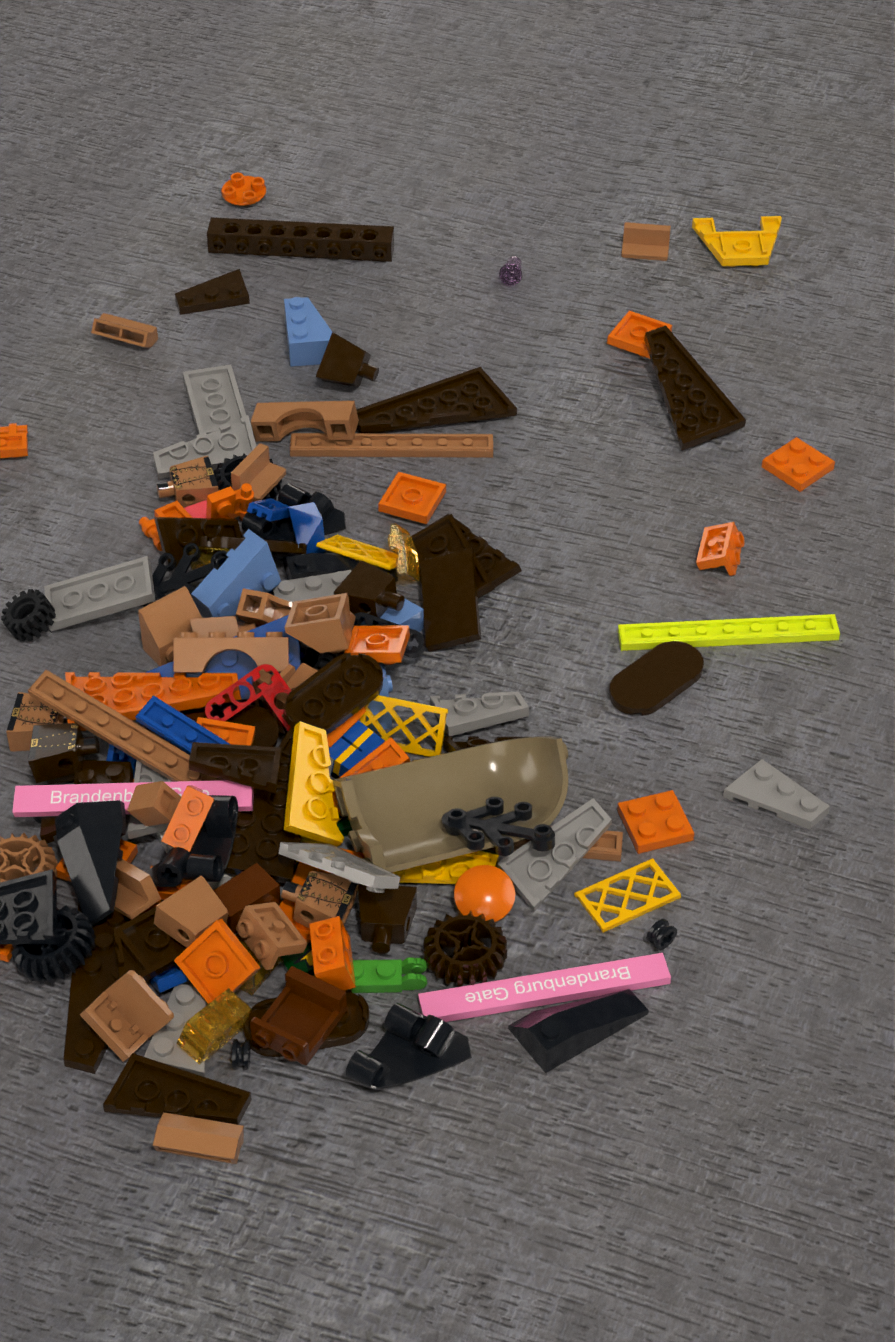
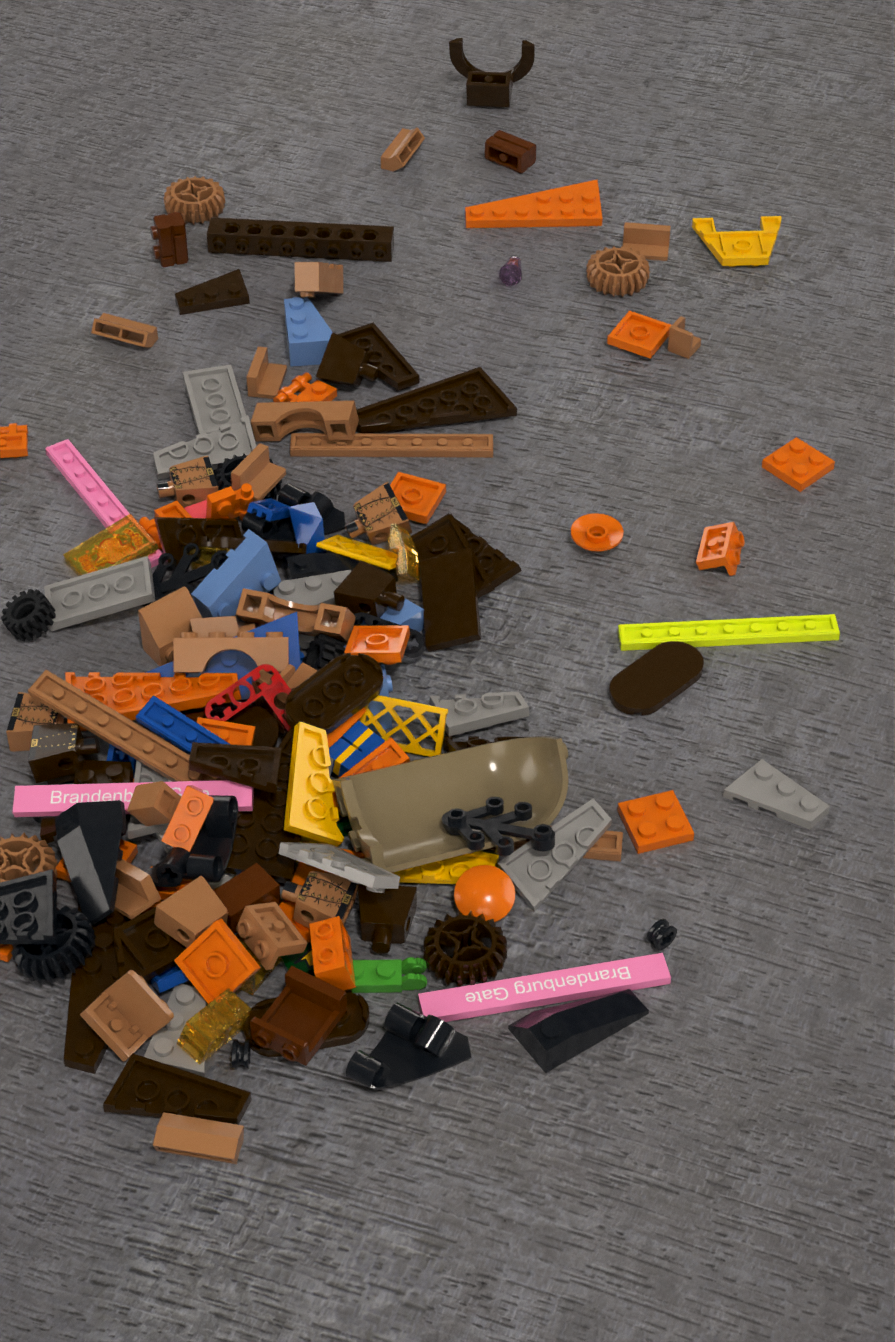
(90, 486): none -> bright pink tile
(112, 546): none -> clear yellow tile
(170, 239): none -> reddish brown brick
(195, 199): none -> medium nougat gear
(243, 189): orange dish -> none
(264, 378): none -> medium nougat panel
(309, 392): none -> orange plate
(318, 278): none -> medium nougat wedge
(321, 623): medium nougat slope -> none
(376, 515): none -> medium nougat torso
(391, 364): none -> dark brown wing
(401, 149): none -> medium nougat piece
(490, 88): none -> dark brown piece
(510, 151): none -> reddish brown brick
(556, 207): none -> orange wing
(597, 532): none -> orange dish
(618, 271): none -> medium nougat gear
(625, 914): yellow window -> none
(682, 341): none -> medium nougat panel
(692, 398): dark brown wing -> none

